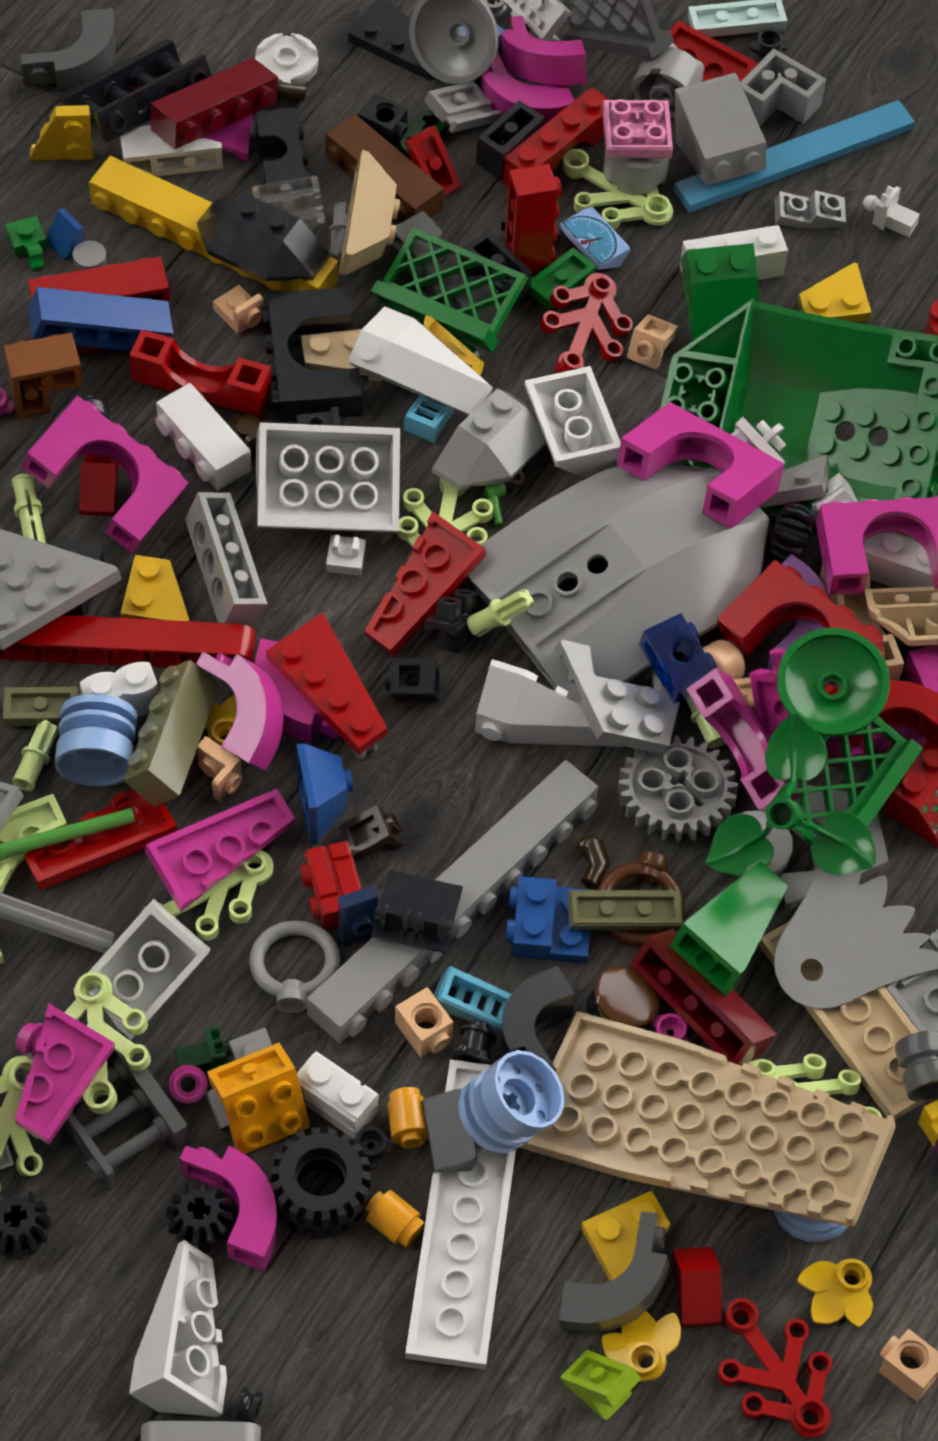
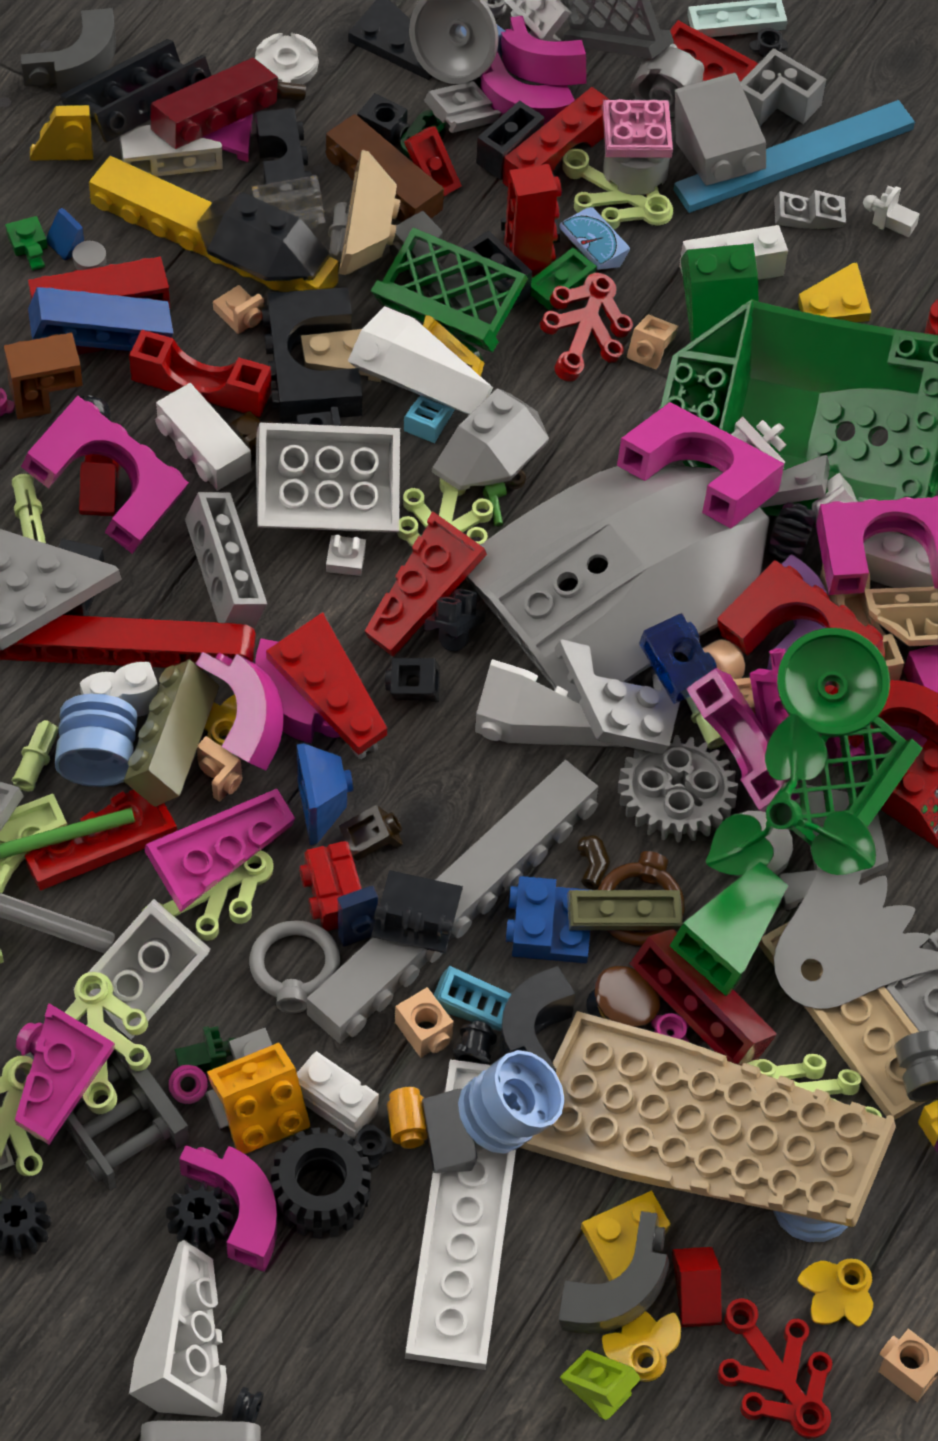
(34, 704): olive plate -> none
(153, 591): yellow wing -> none
(394, 1218): light orange brick -> none
(499, 612): yellowish green axle -> none
(575, 421): white slope -> none

